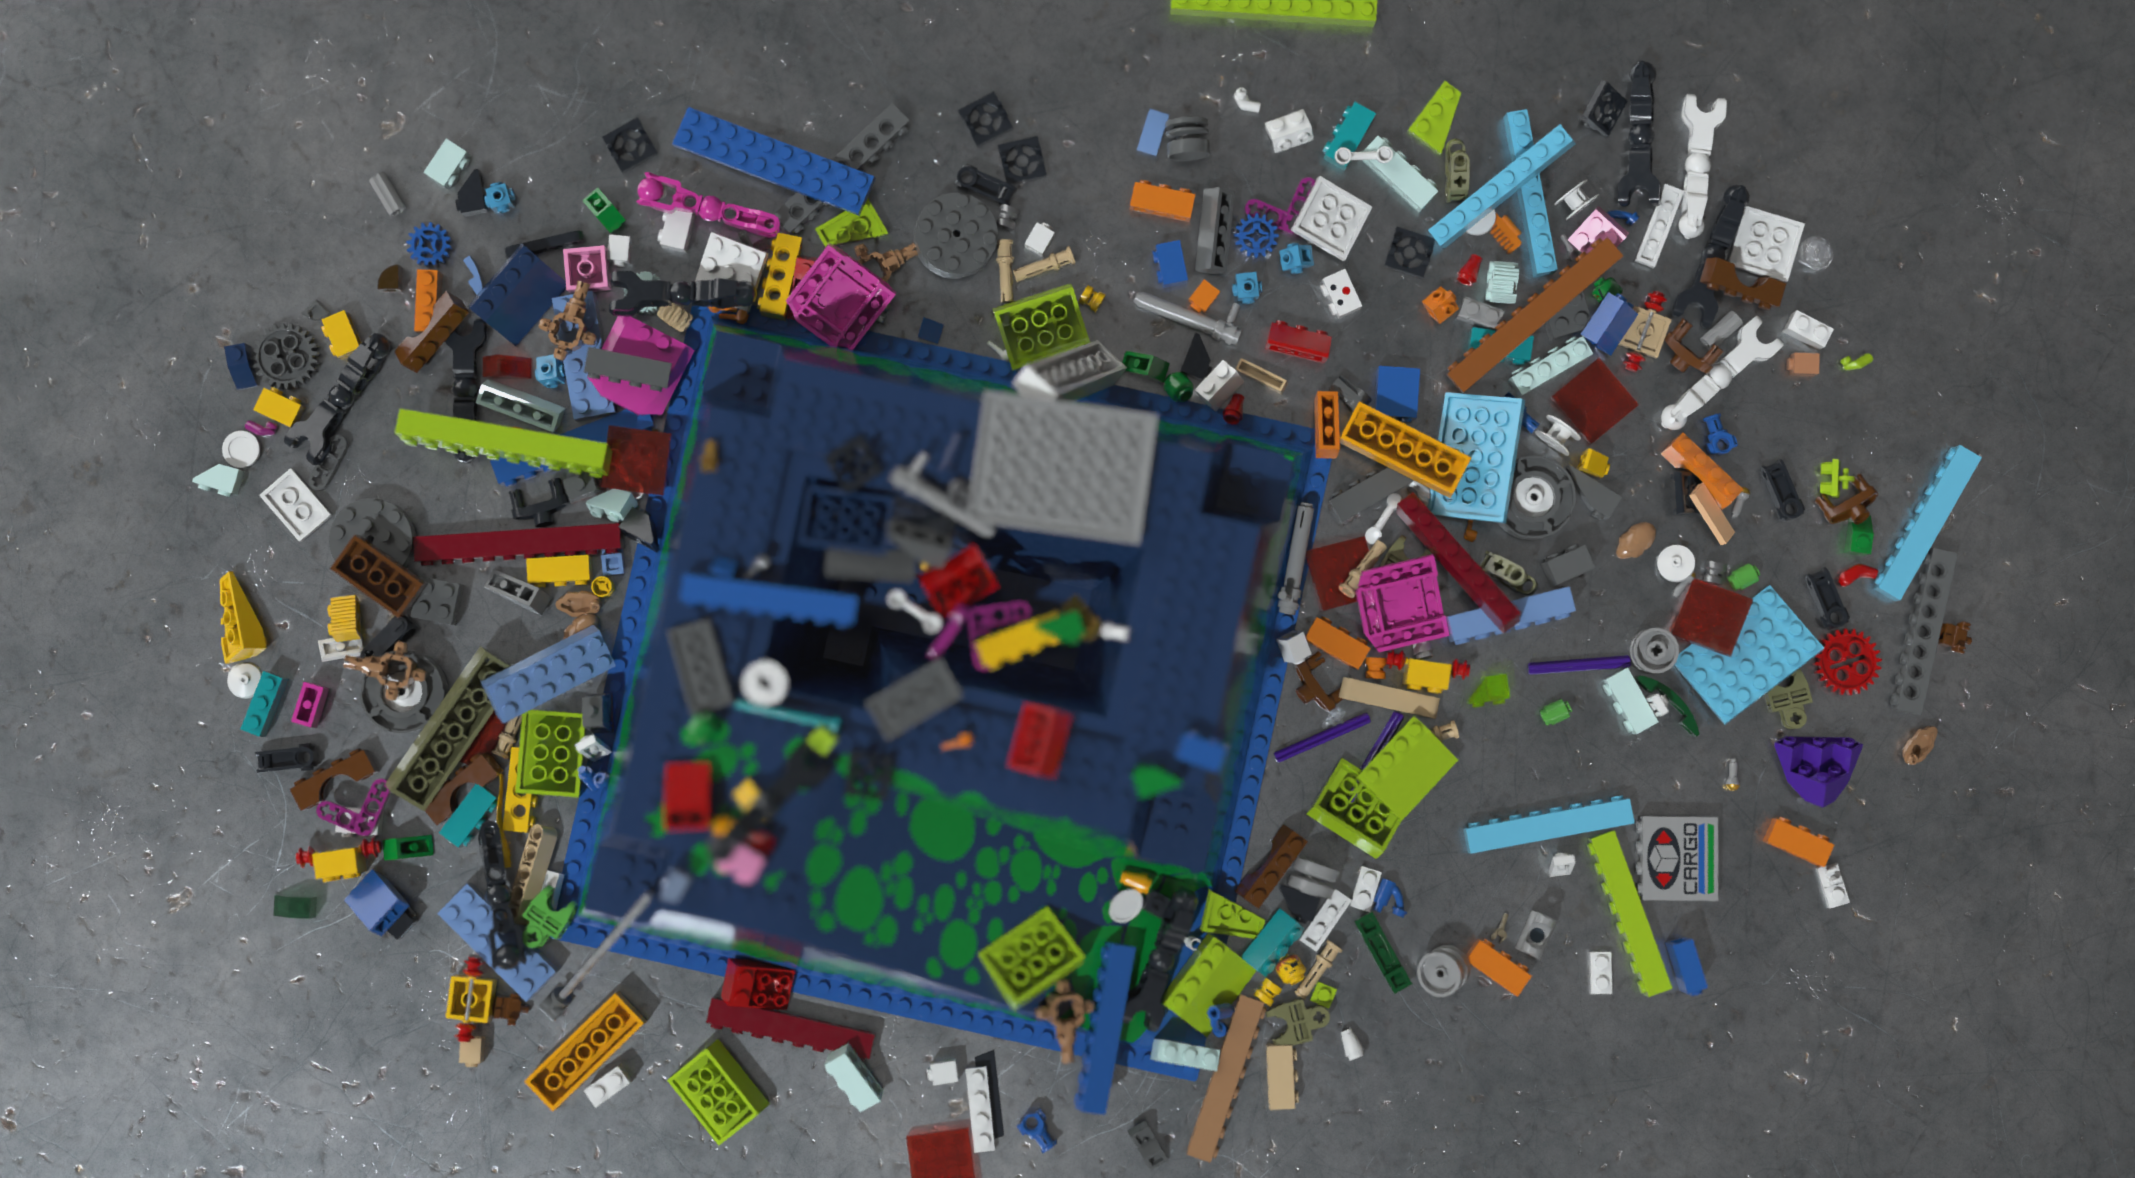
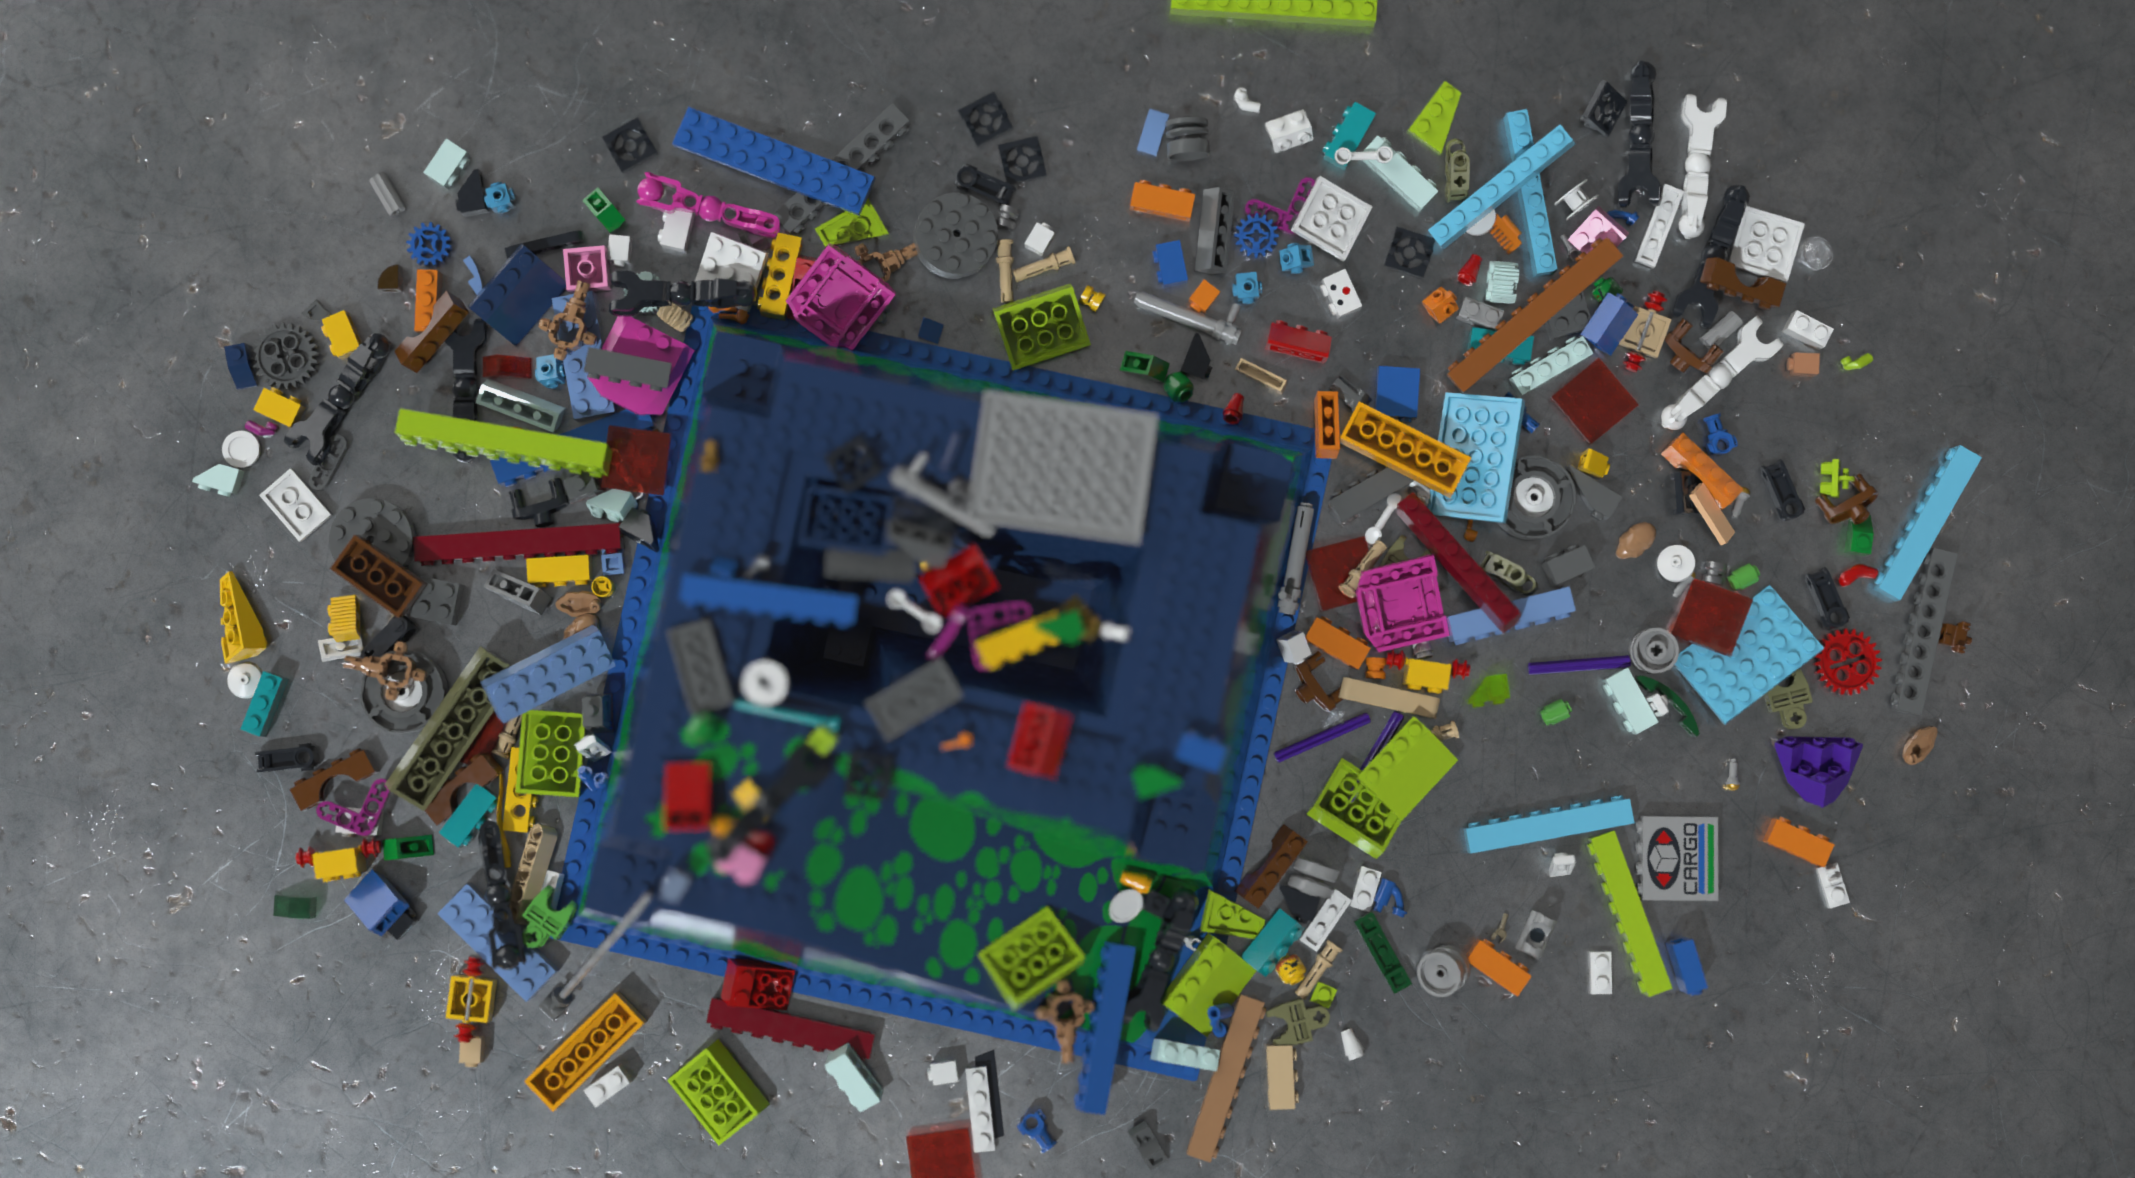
(310, 704): dark pink brick -> none
(509, 1008): reddish brown piece -> none
(1003, 354): white hand -> none
(1070, 374): white brick -> none
(1219, 385): white brick -> none
(1264, 995): yellow wheel -> none
(1558, 435): white piece -> none

